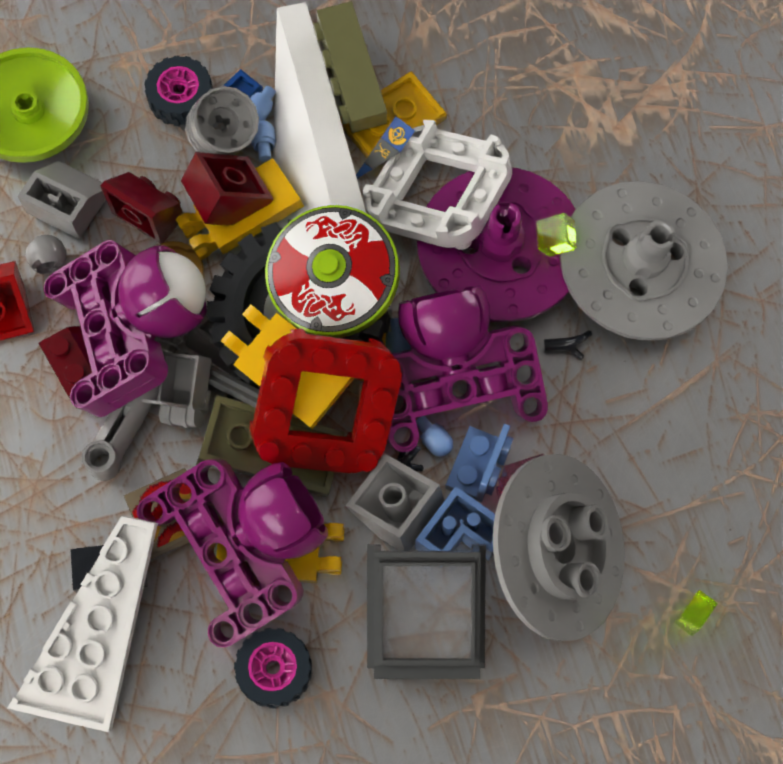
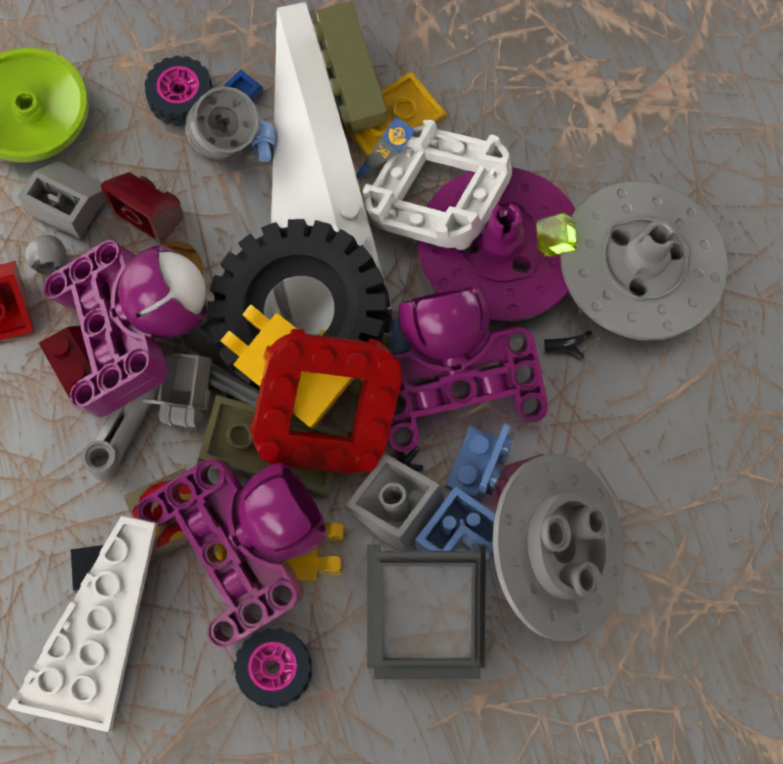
(224, 188): dark red slope -> none
(227, 236): yellow tile -> none
(263, 102): light blue cylinder -> none
(332, 271): dish -> none
(435, 437): light blue cylinder -> none
(696, 612): clear neon green piece -> none

